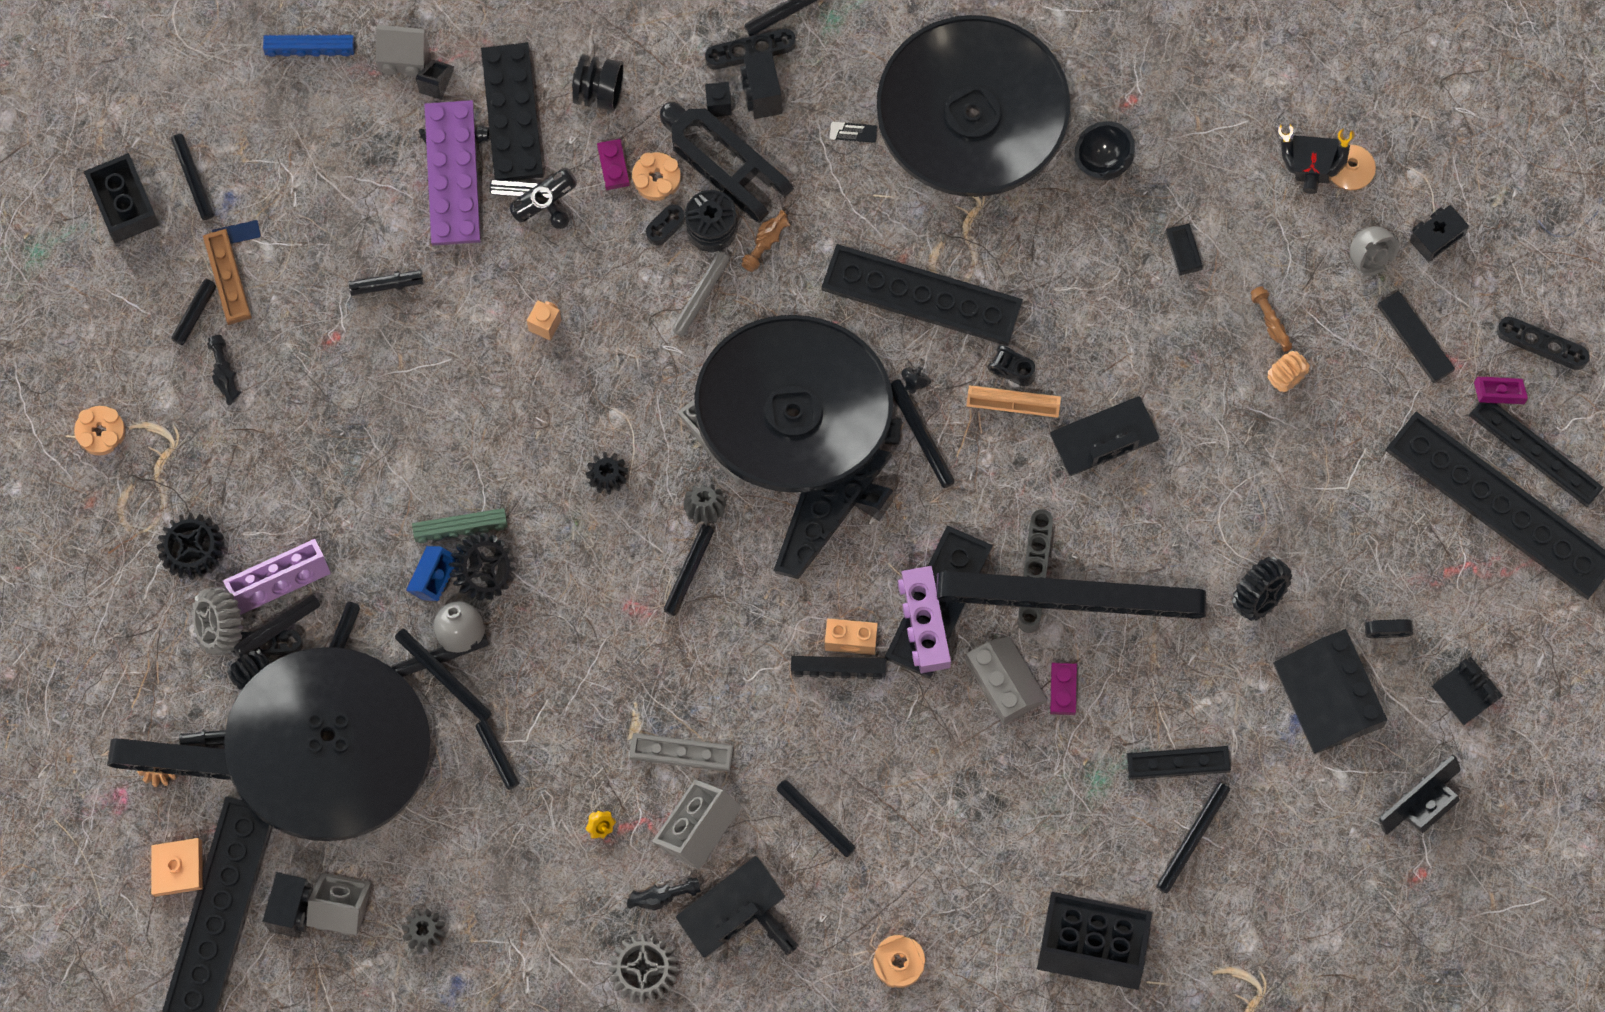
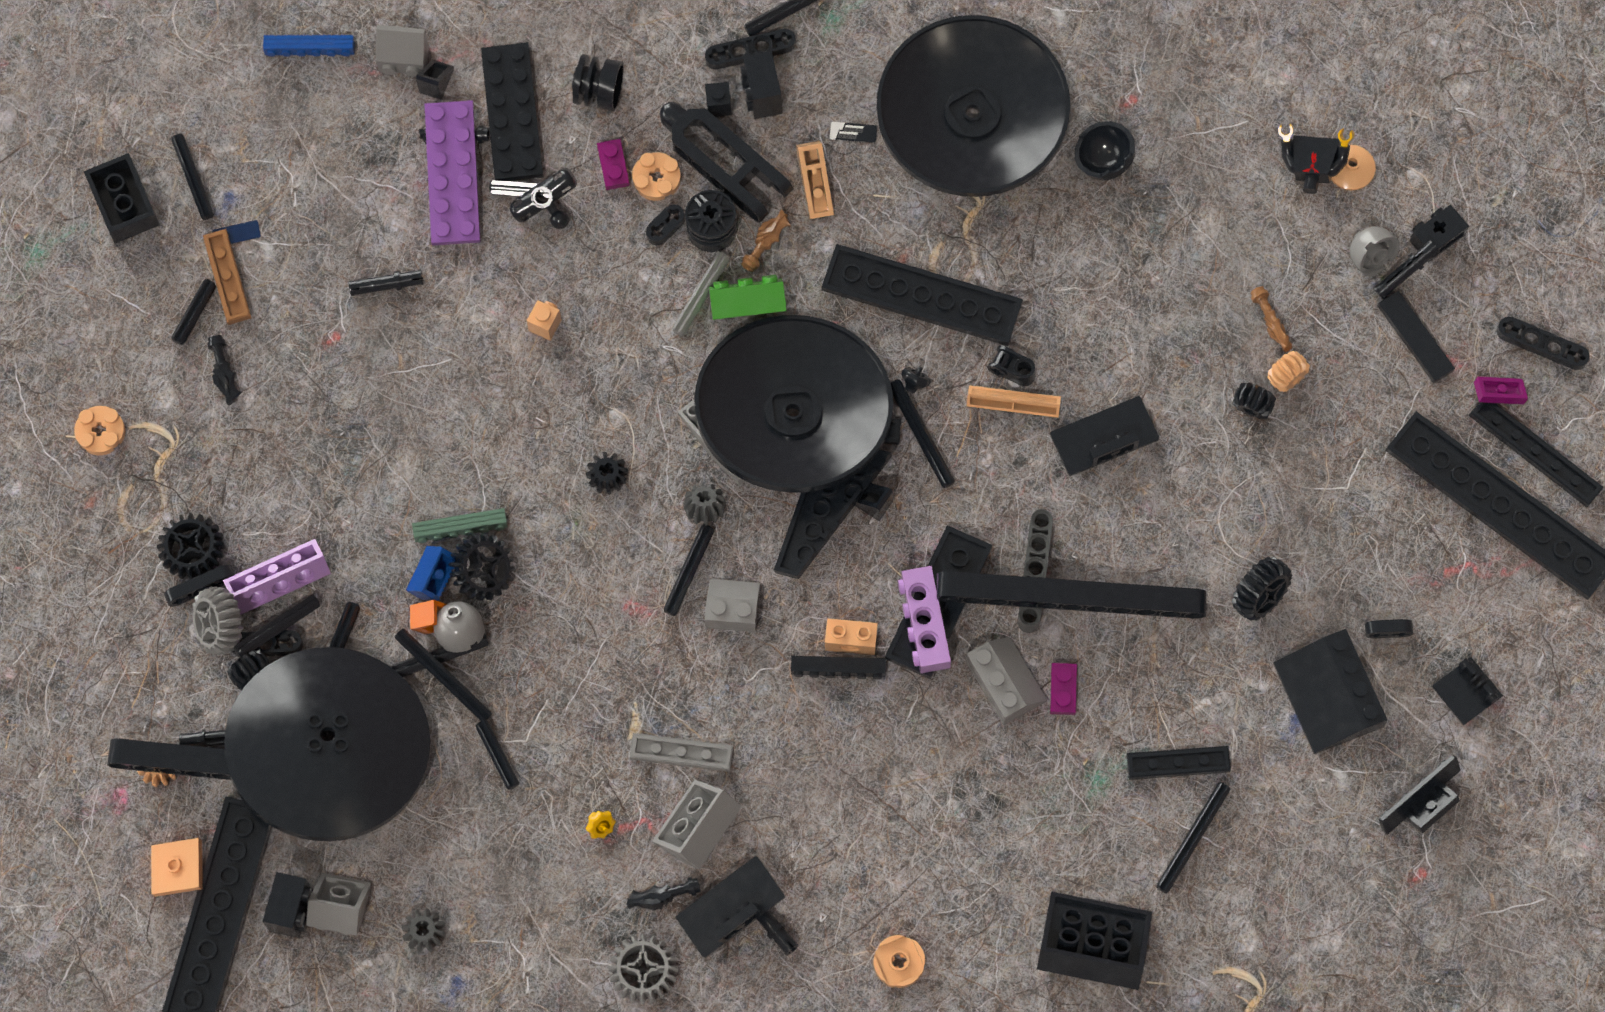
(189, 589): none -> black beam
(424, 616): none -> orange panel
(732, 605): none -> light grey slope
(747, 297): none -> bright green brick
(815, 179): none -> light nougat slope
(817, 819): black axle -> none
(1184, 249): black tile -> none
(1254, 400): none -> black gear
(1406, 269): none -> black pin

